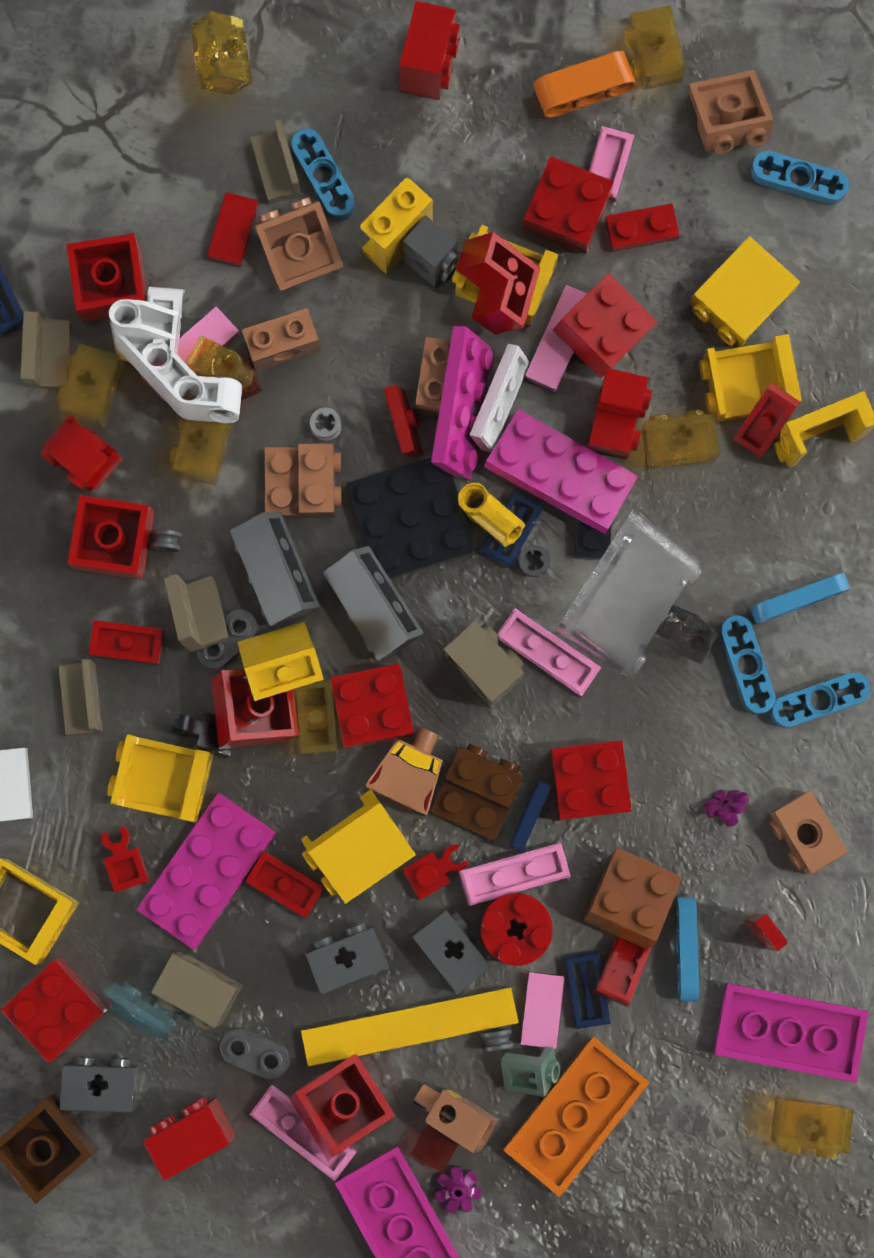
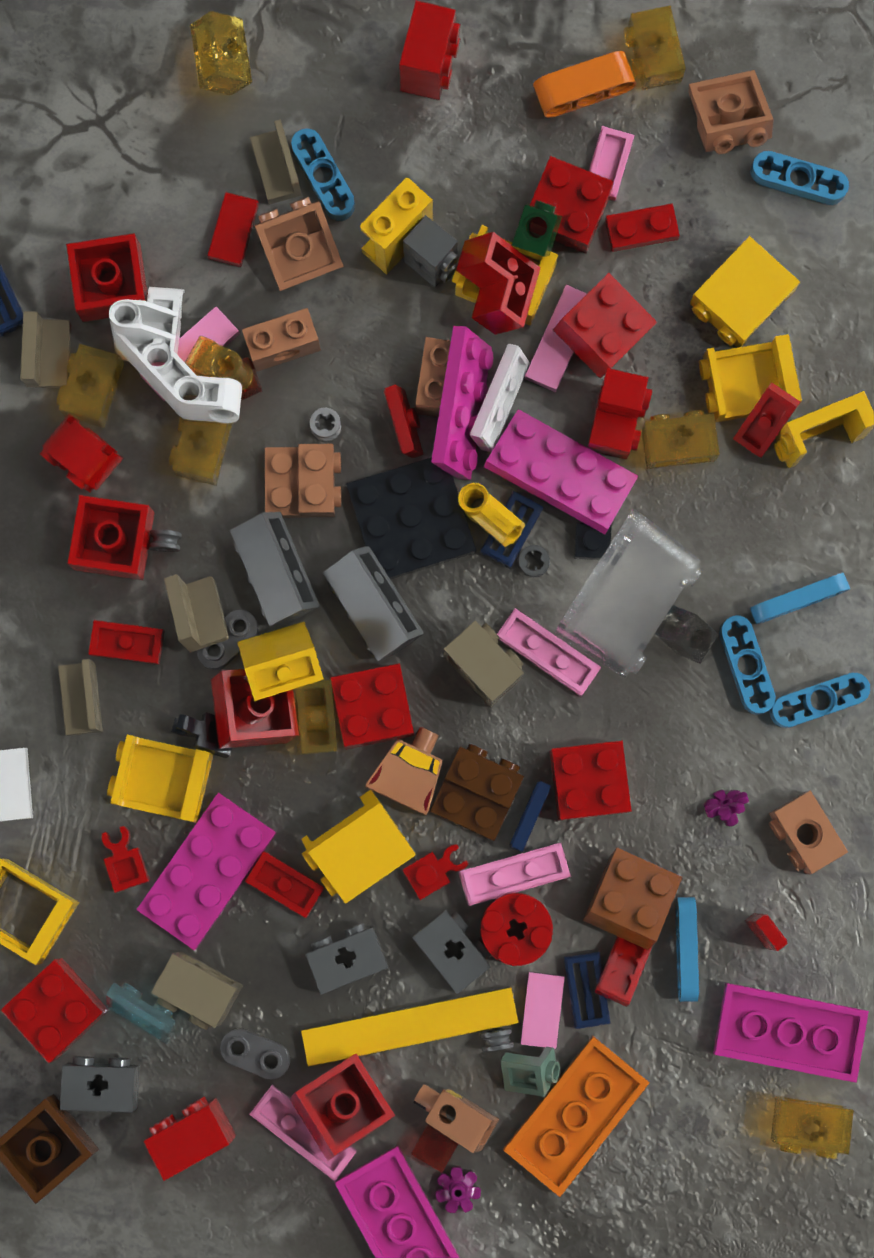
(526, 240): none -> dark green brick

